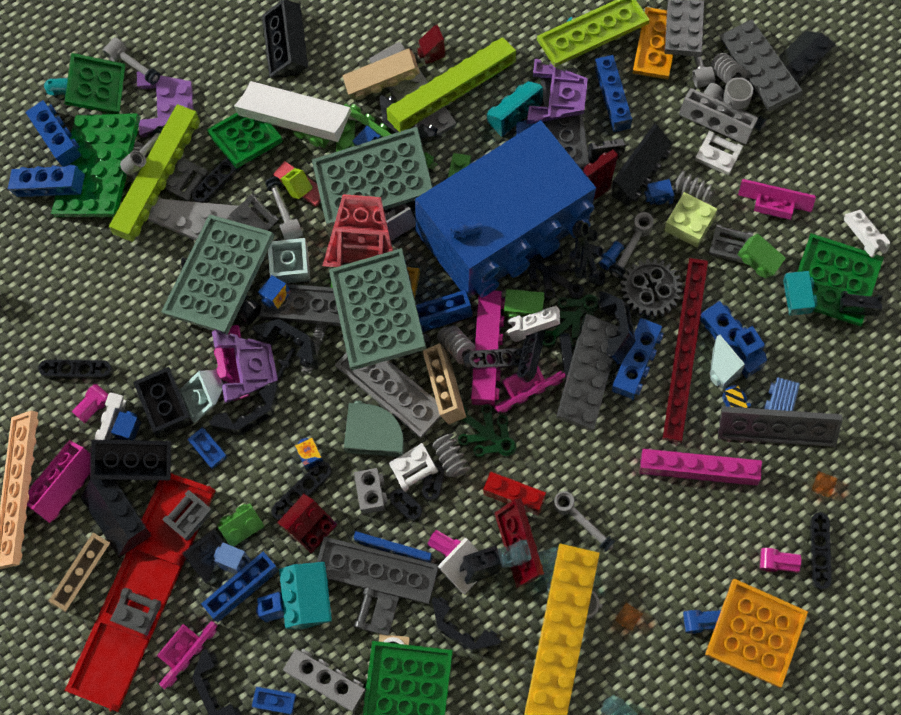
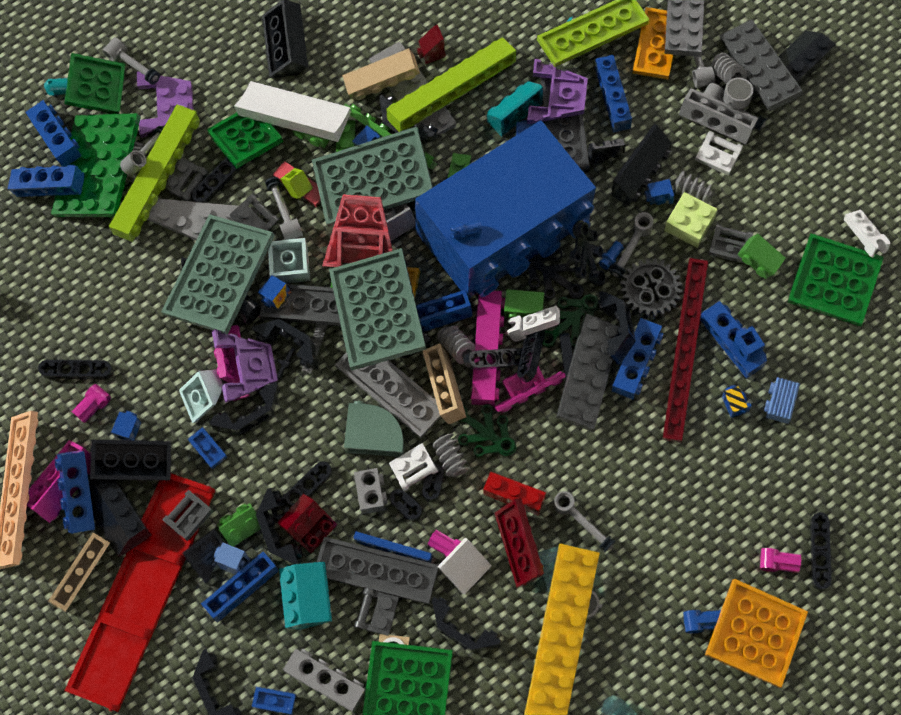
(85, 520): none -> blue brick
(114, 405): white plate -> none
(134, 618): dark grey plate -> none
(163, 402): black brick -> none
(181, 649): dark pink bracket -> none
(270, 607): blue brick -> none
(271, 501): none -> black slope
(308, 453): brick -> none
(481, 564): black hinge -> none
(515, 554): clear light blue bracket -> none
(602, 172): dark red plate -> none
(628, 616): clear orange plate -> none
(700, 467): dark pink brick -> none
(725, 364): light aqua slope -> none
(776, 200): dark pink bracket -> none
(779, 426): dark grey plate -> none
(799, 293): teal brick -> none
(824, 484): clear orange plate -> none
(860, 304): black hinge -> none

